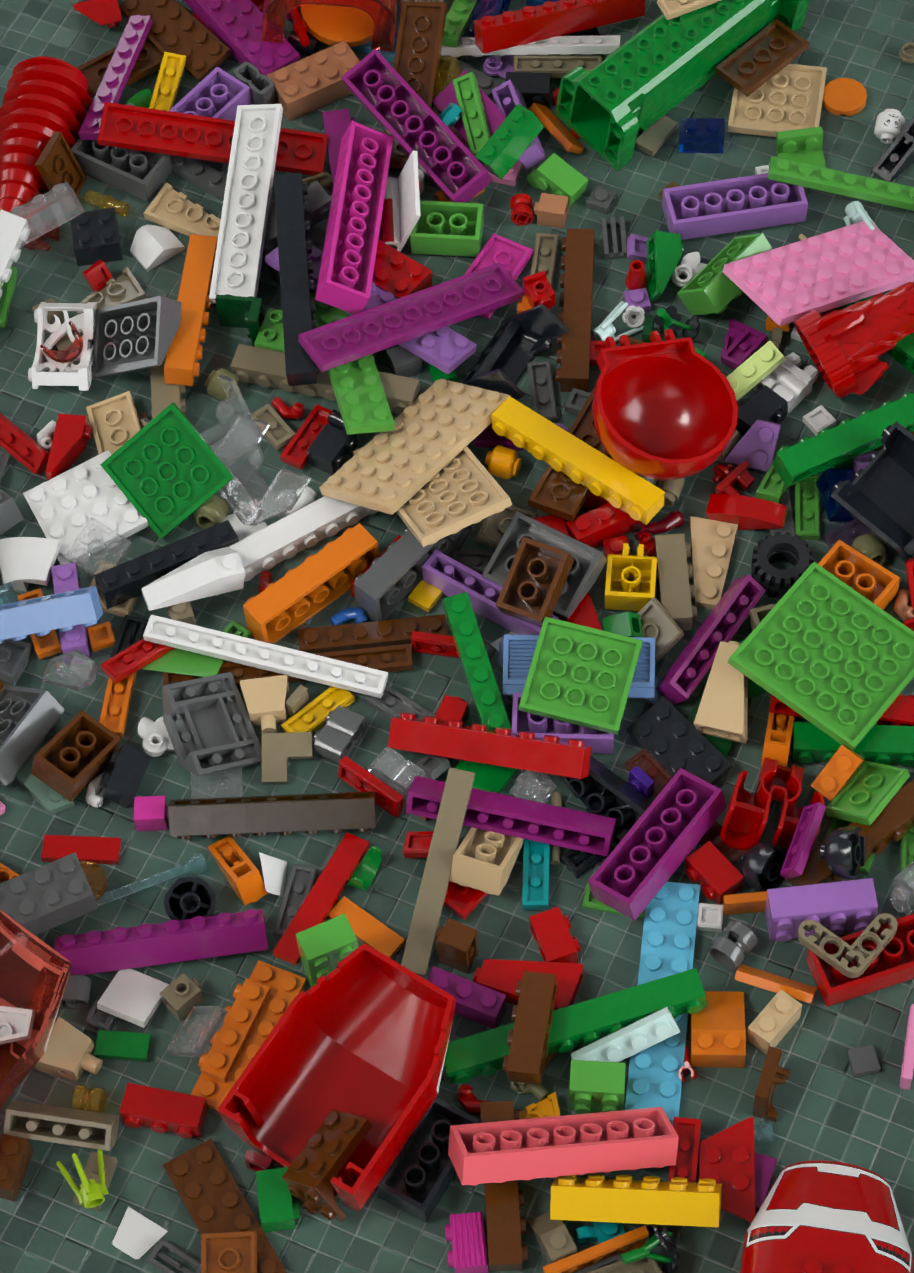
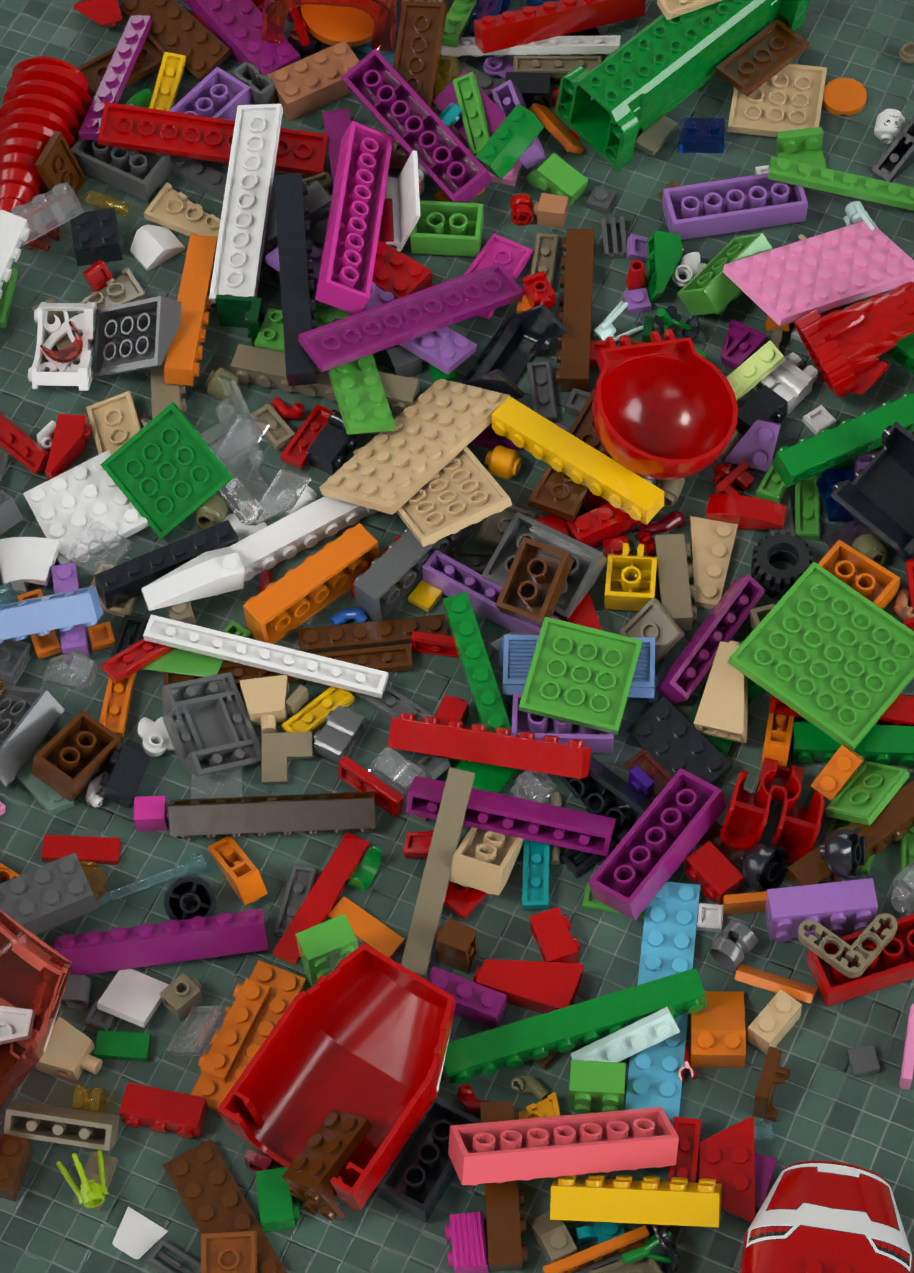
(274, 874): white sticker -> none
(531, 1027): reddish brown brick -> none
(624, 624): green brick -> none
(633, 322): white plate -> none
(802, 840): magenta tile -> none

